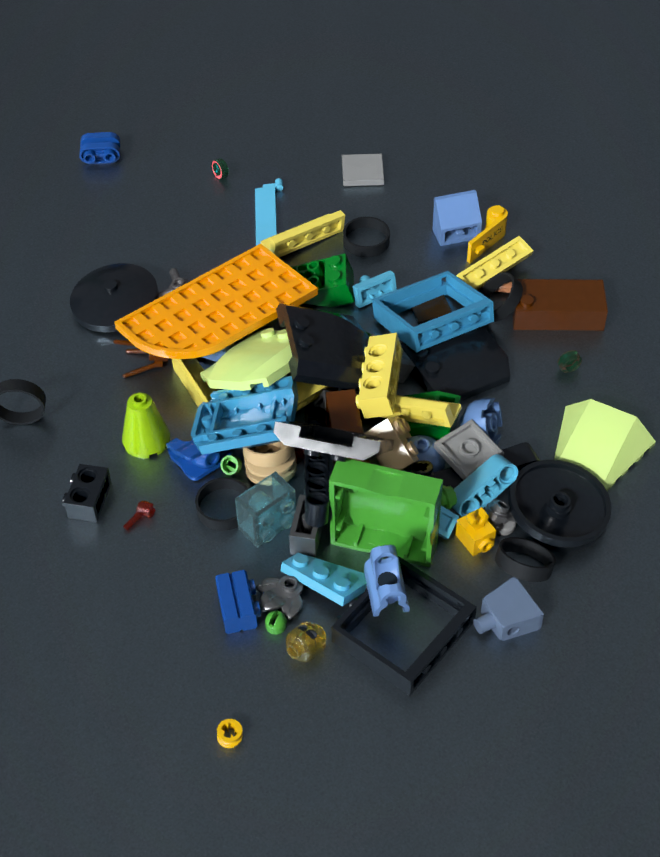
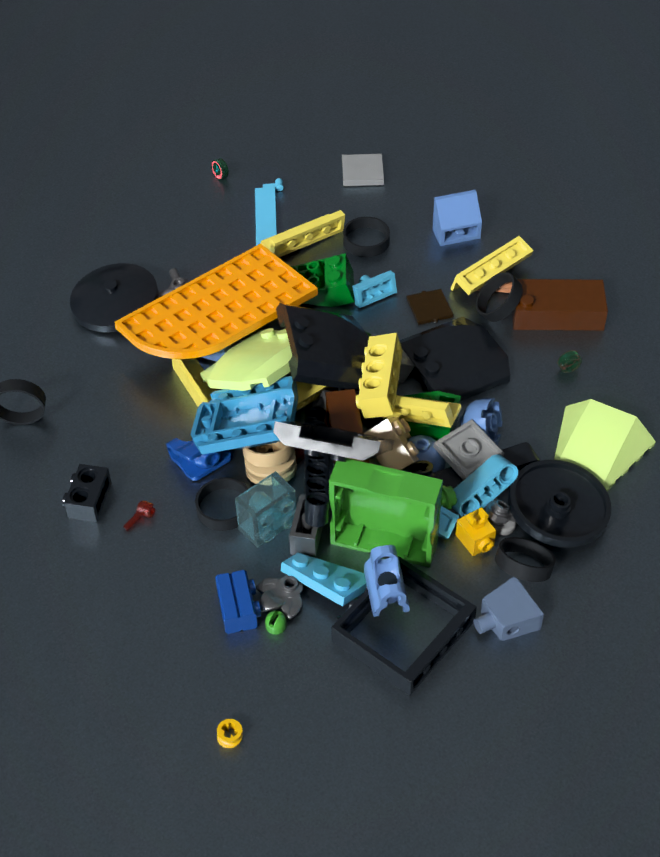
(100, 148): blue brick -> none
(144, 427): lime cone -> none
(158, 361): reddish brown plant -> none
(230, 469): bright green hinge -> none
(306, 641): clear yellow head -> none
(476, 313): dark azure window -> none
(494, 231): yellow door -> none

